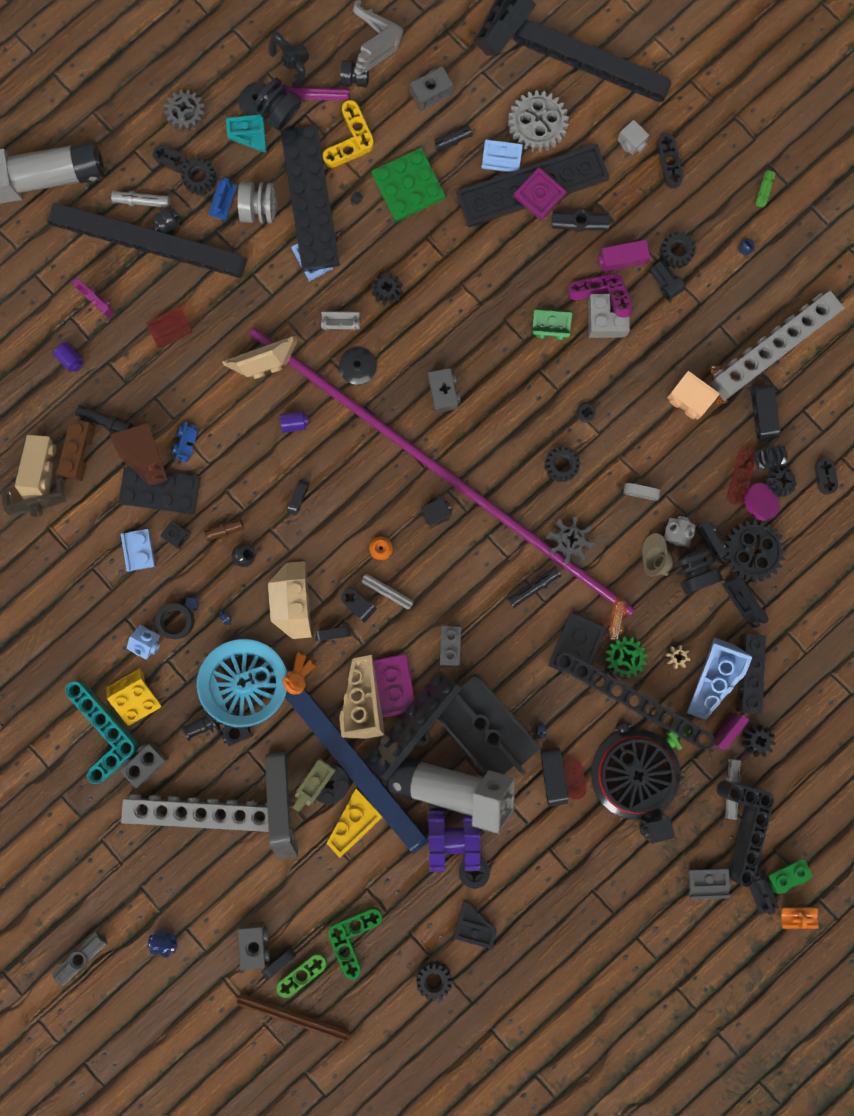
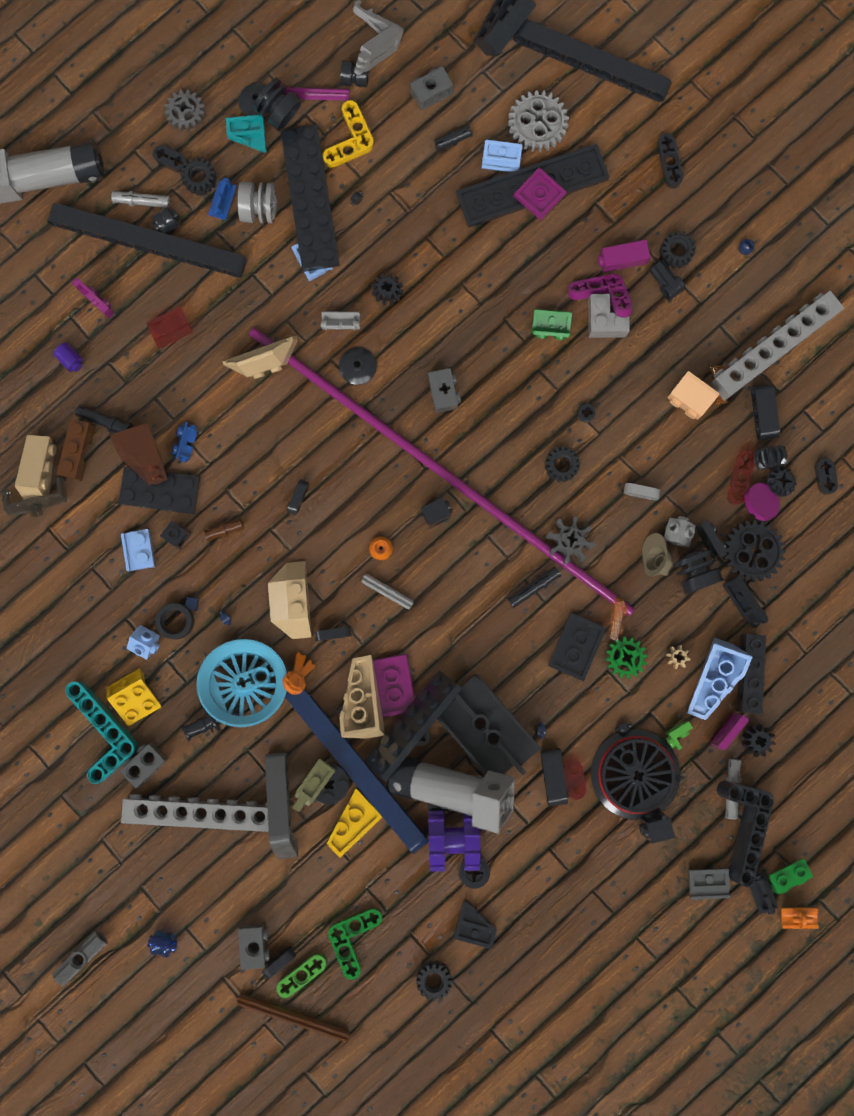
(243, 555): black piece -> none
(245, 733): black brick -> none
(291, 56): black piece -> none
(294, 421): dark purple brick -> none
(360, 607): black piece -> none
(408, 185): green plate -> none
(450, 645): dark grey brick -> none
(593, 221): black piece -> none
(633, 138): light grey brick -> none
(661, 711): black beam -> none
(765, 188): bright green axle -> none

